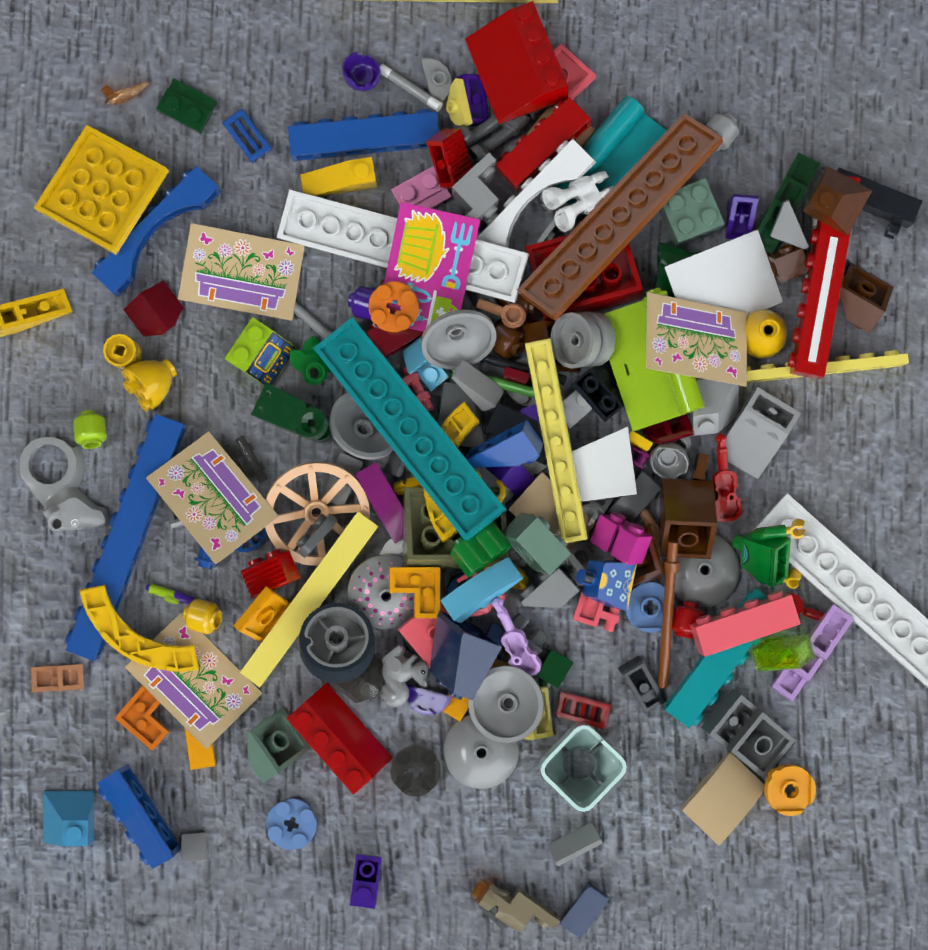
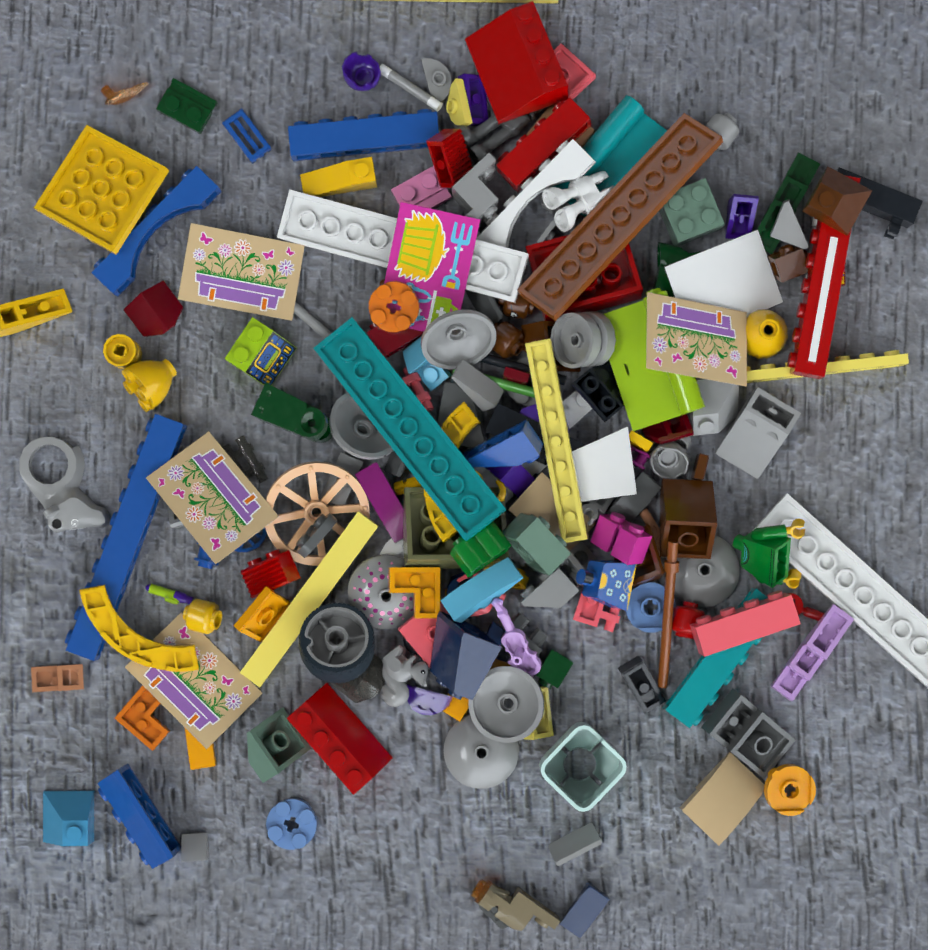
(89, 429): lime head -> none
(309, 359): green plate -> none
(360, 302): dark purple head -> none
(366, 881): dark purple slope -> none
(425, 759): clear smoke plate -> none
(512, 315): nougat plate -> none
(606, 709): red slope -> none
(725, 484): red piece -> none
(783, 653): clear neon green brick -> none
(864, 297): reddish brown slope -> none

